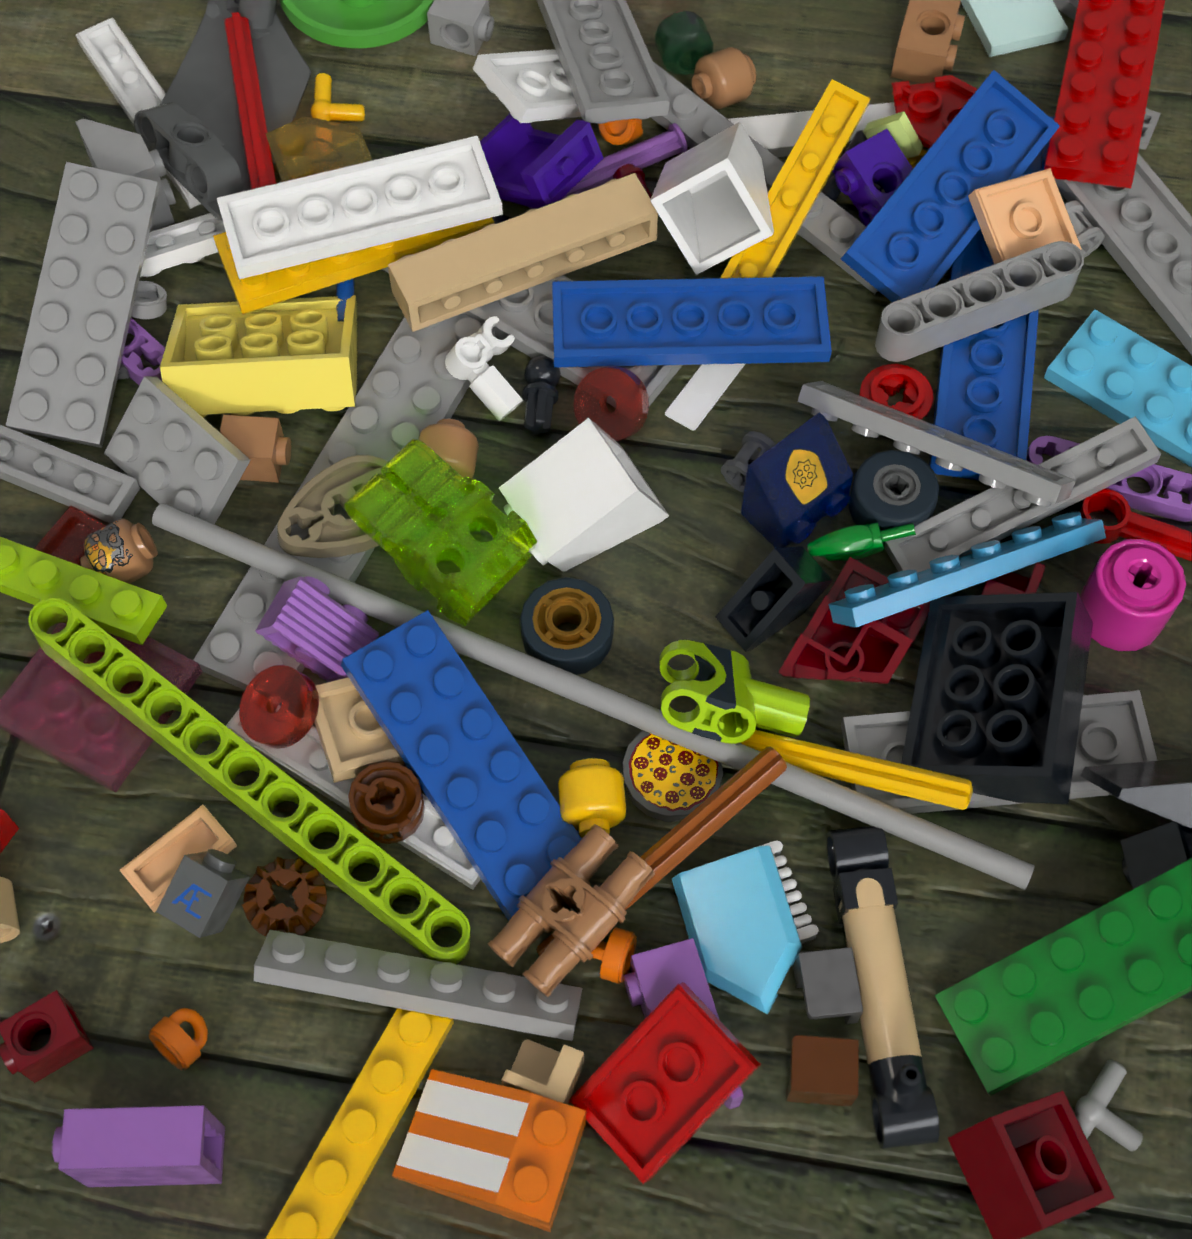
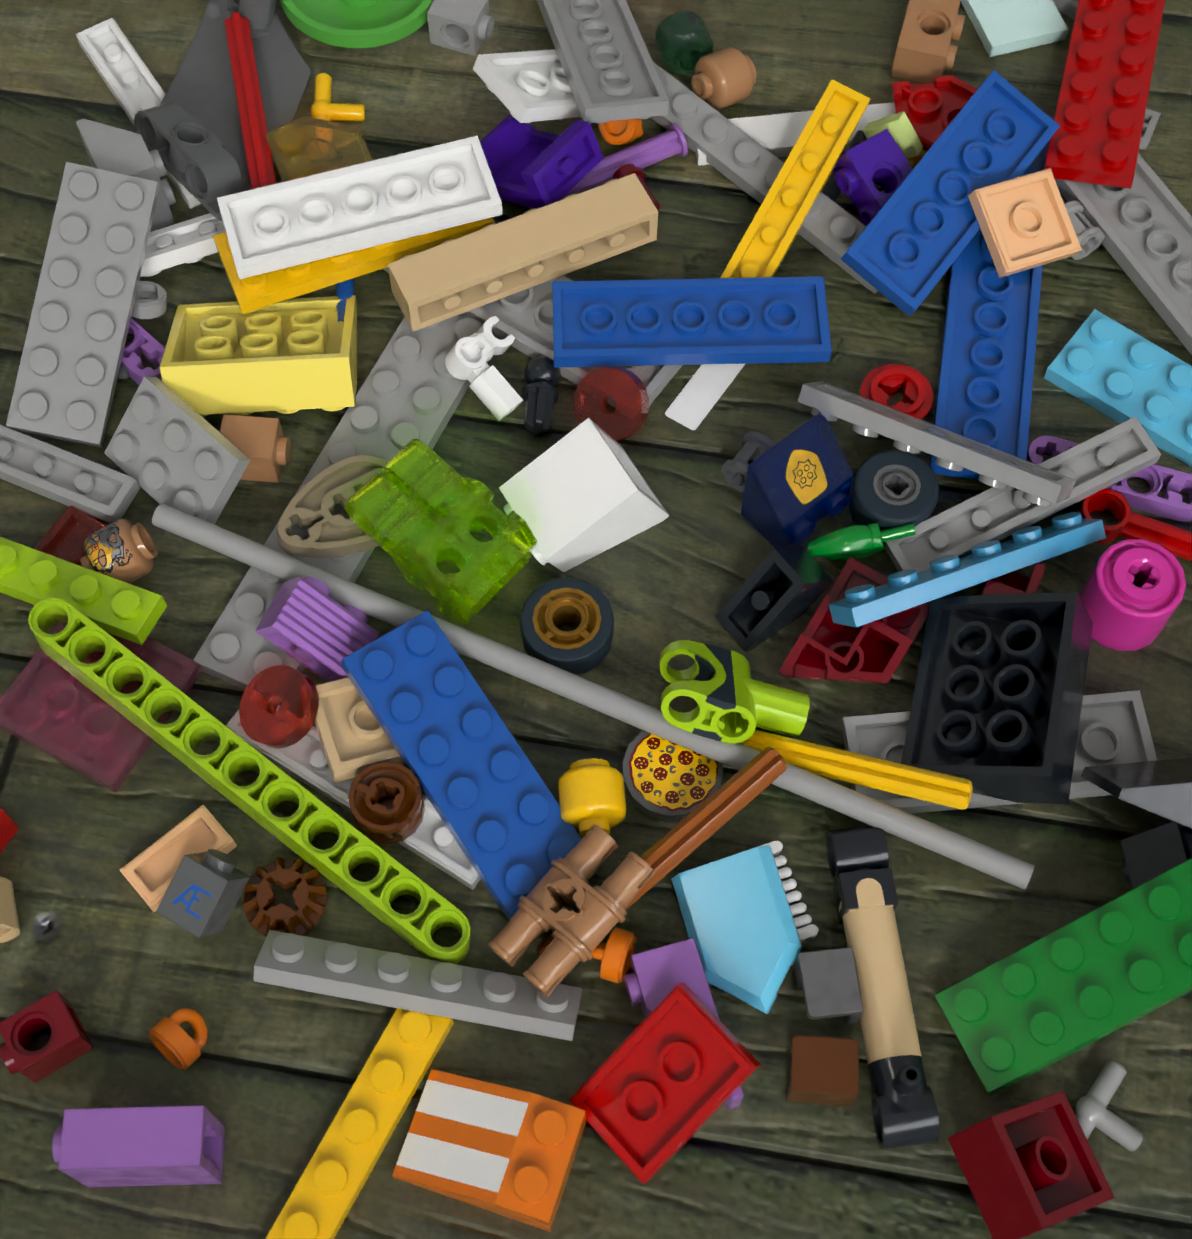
(453, 444): medium nougat head -> none
(545, 1071): tan panel -> none
(715, 198): white slope -> none
(978, 301): light grey beam -> none

